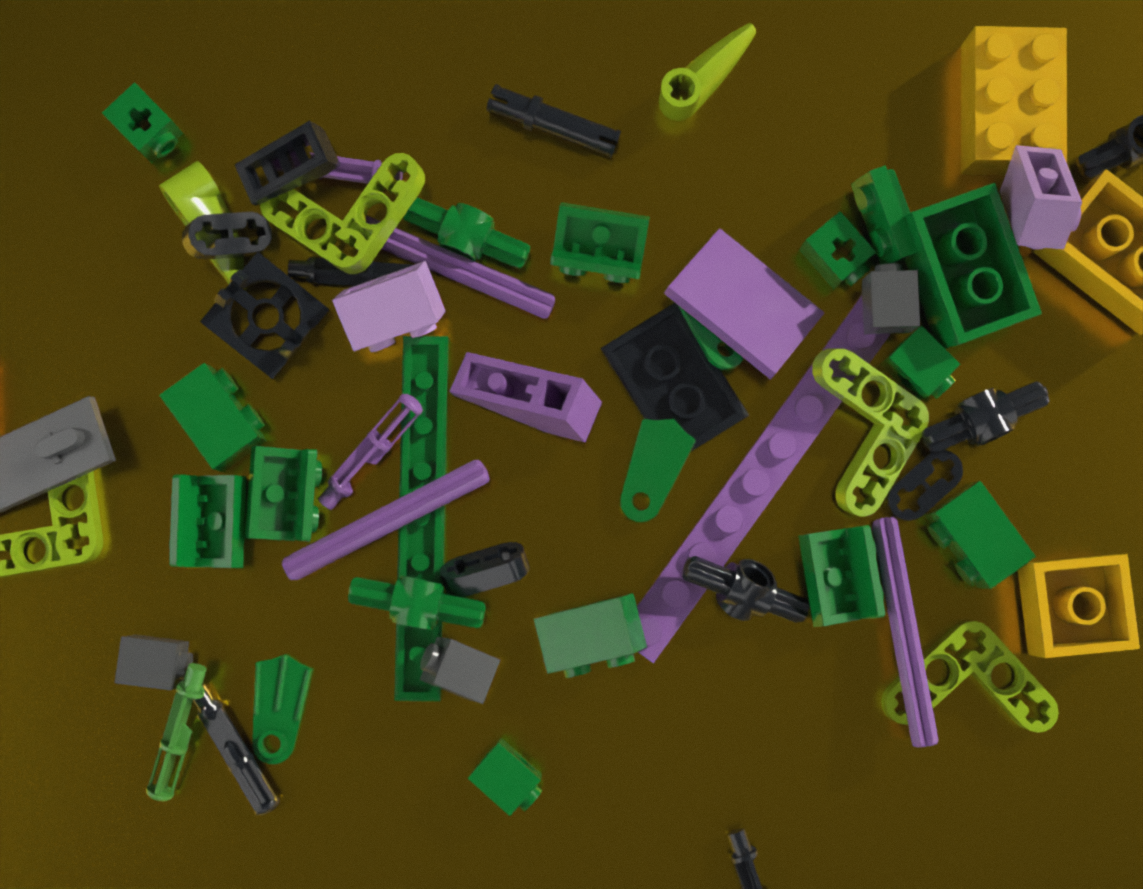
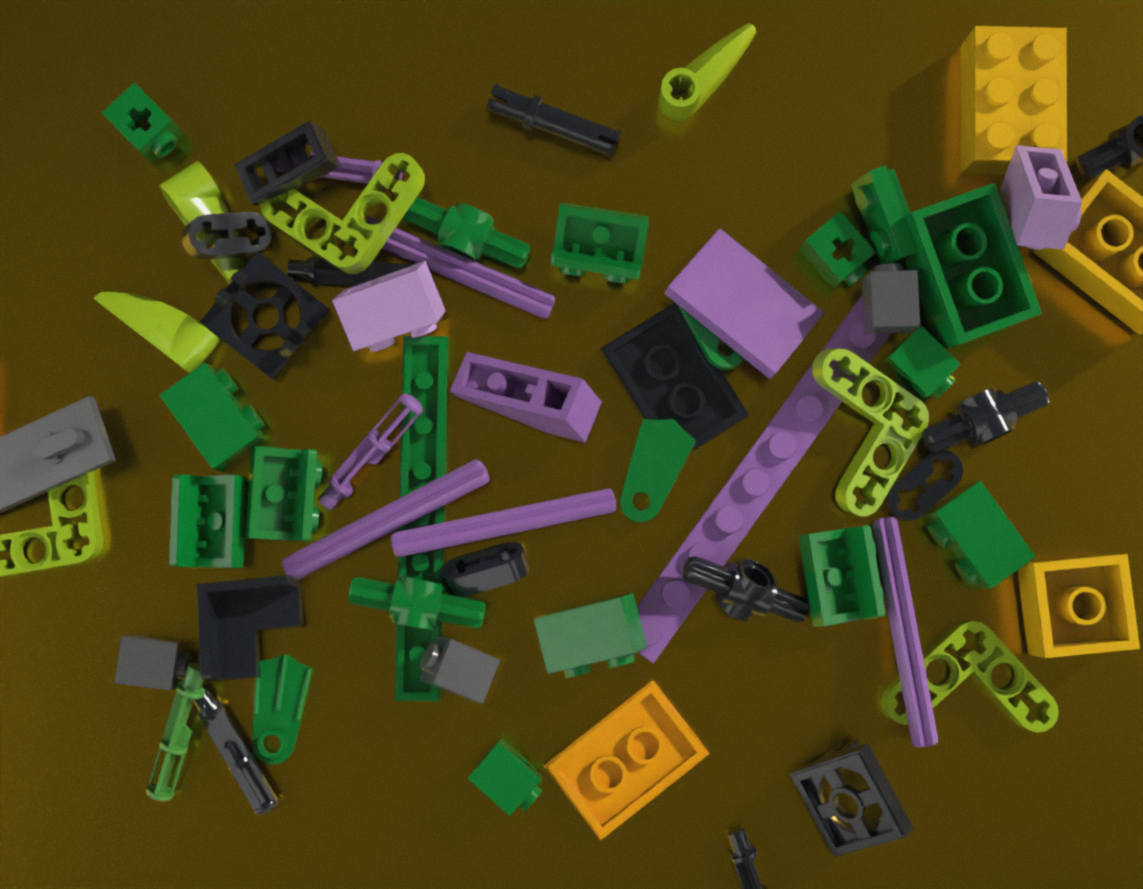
(163, 326): none -> lime piece
(235, 614): none -> black panel
(503, 522): none -> medium lavender axle
(626, 759): none -> light orange tile
(841, 839): none -> black piece

